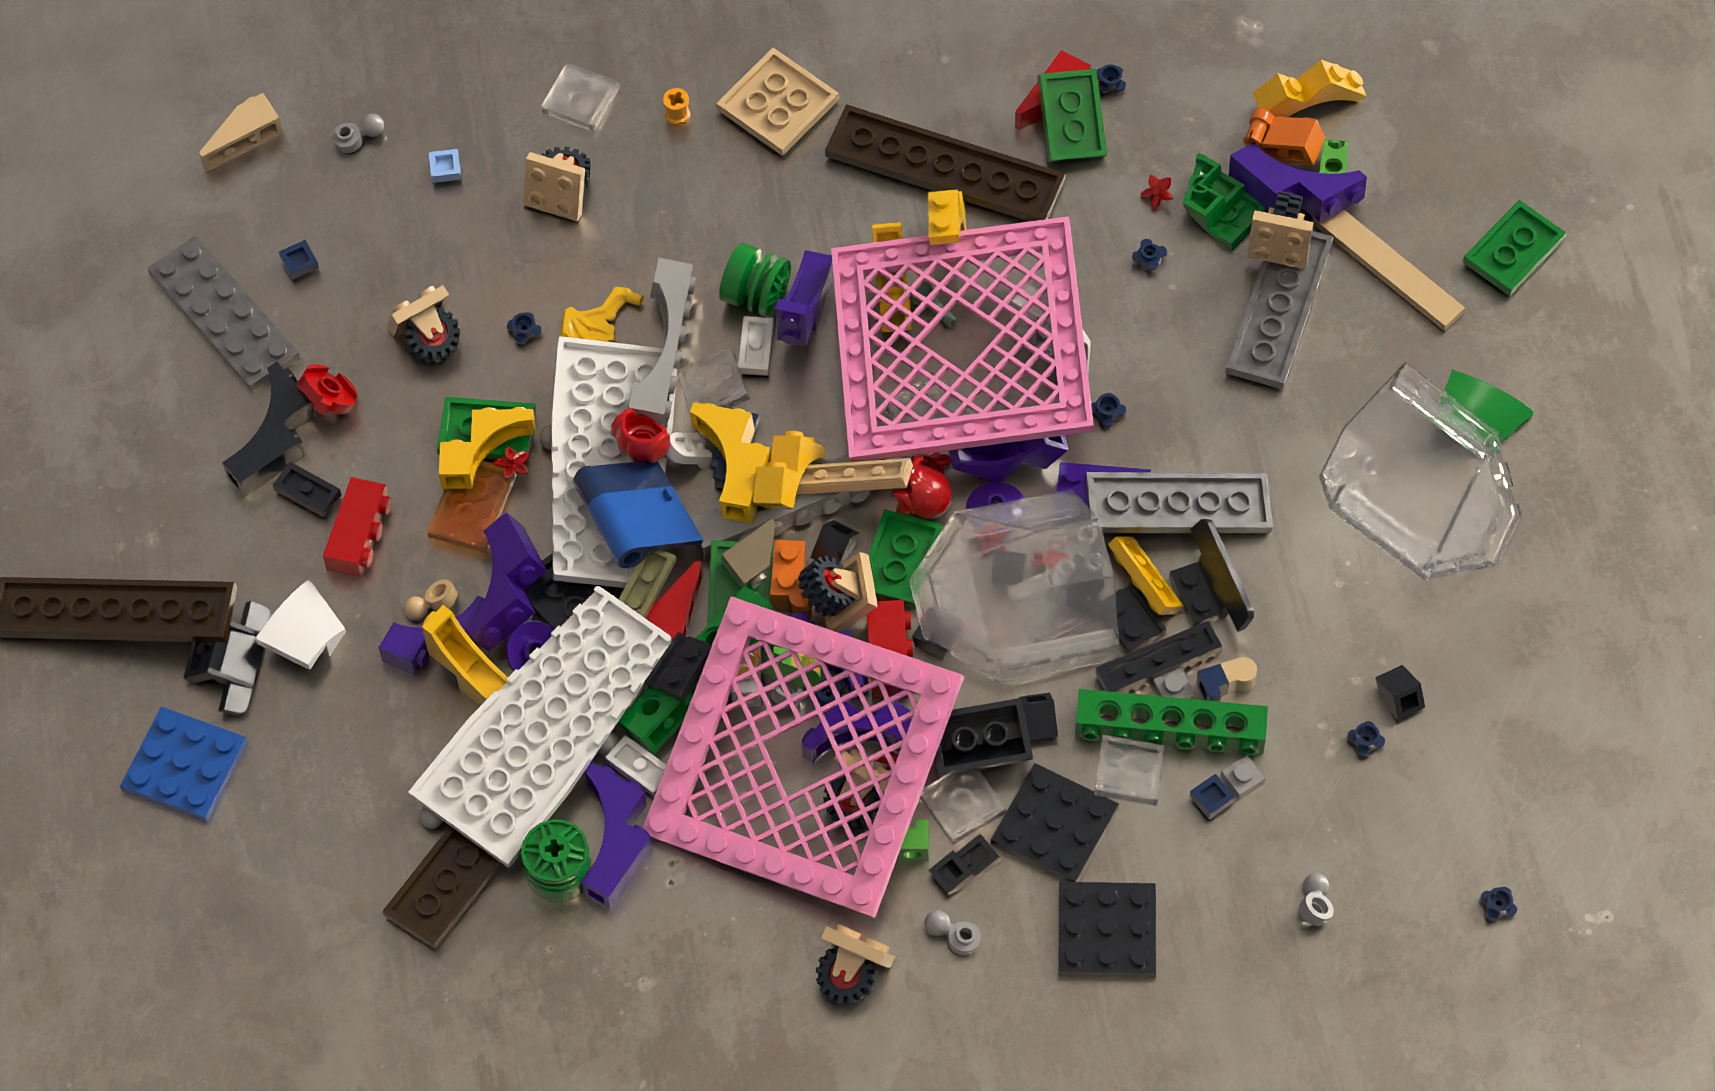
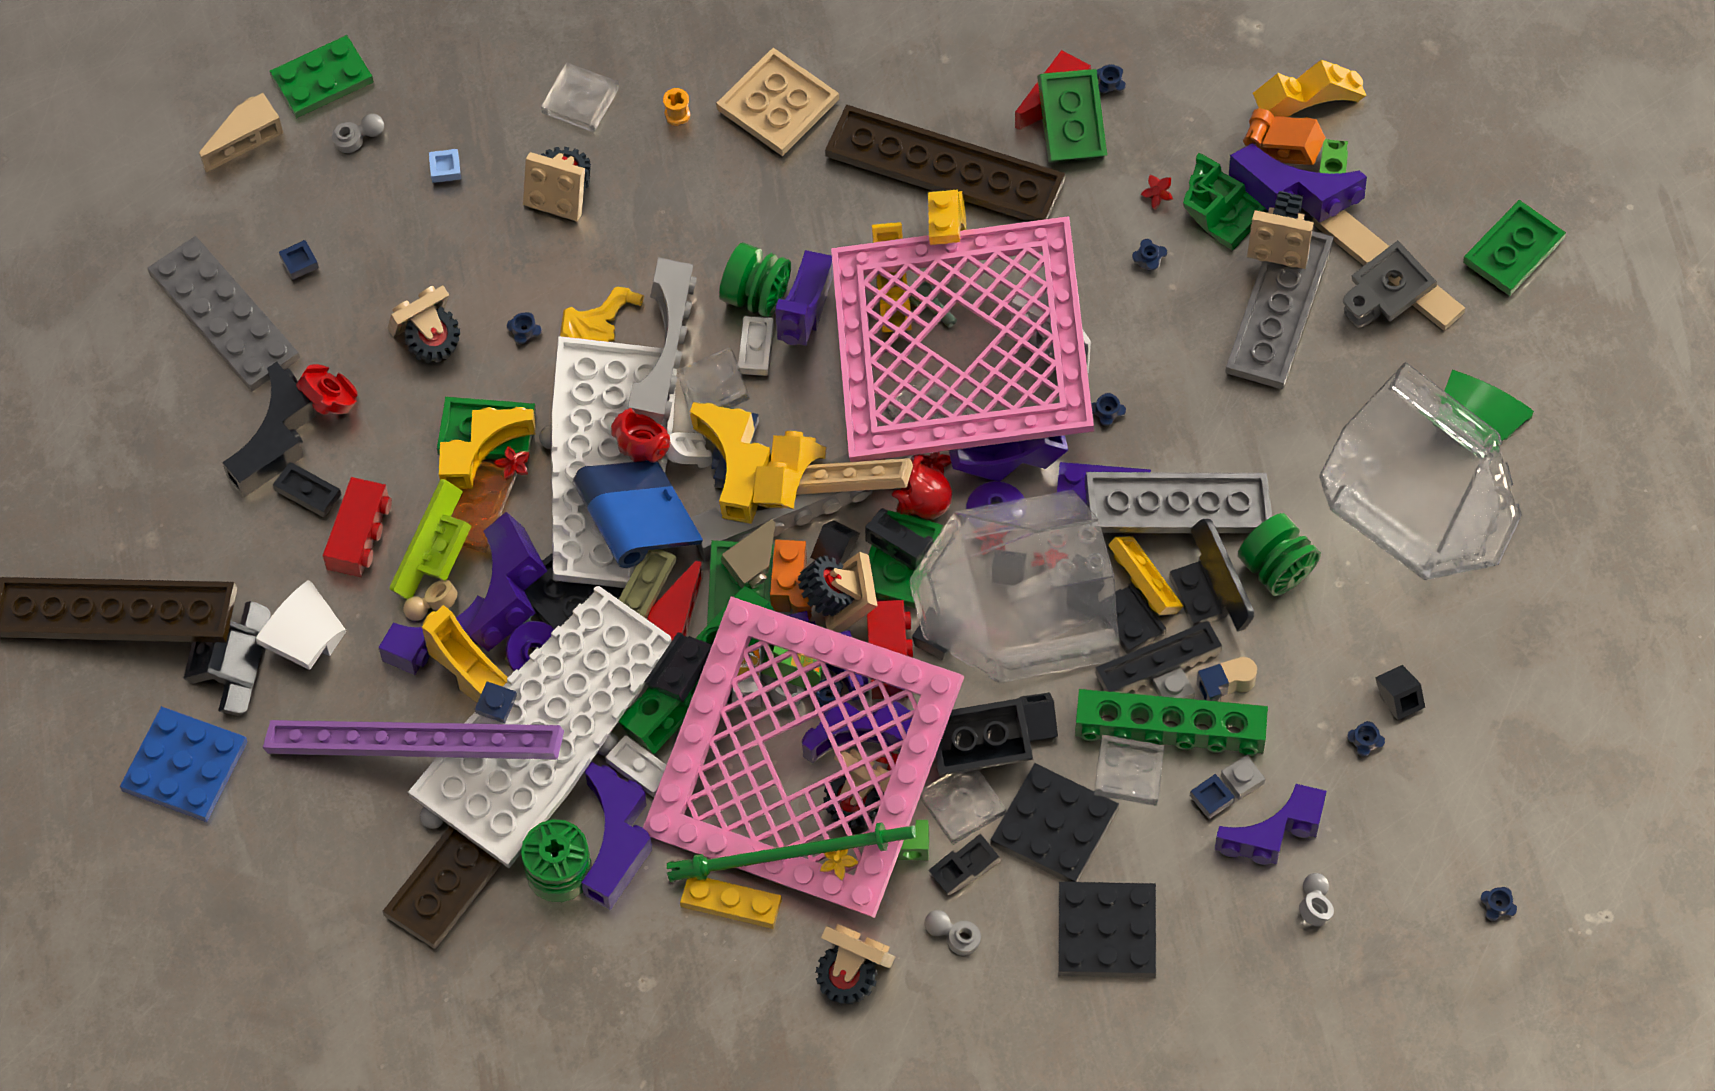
(321, 76): none -> green plate
(414, 739): none -> medium lavender plate
(434, 542): none -> lime bracket
(495, 702): none -> dark blue plate
(700, 866): none -> green bar
(731, 901): none -> yellow plate
(838, 861): none -> yellow plant
(897, 540): none -> black hinge
(1264, 840): none -> dark purple arch
(1279, 554): none -> green wheel
(1374, 294): none -> dark grey plate

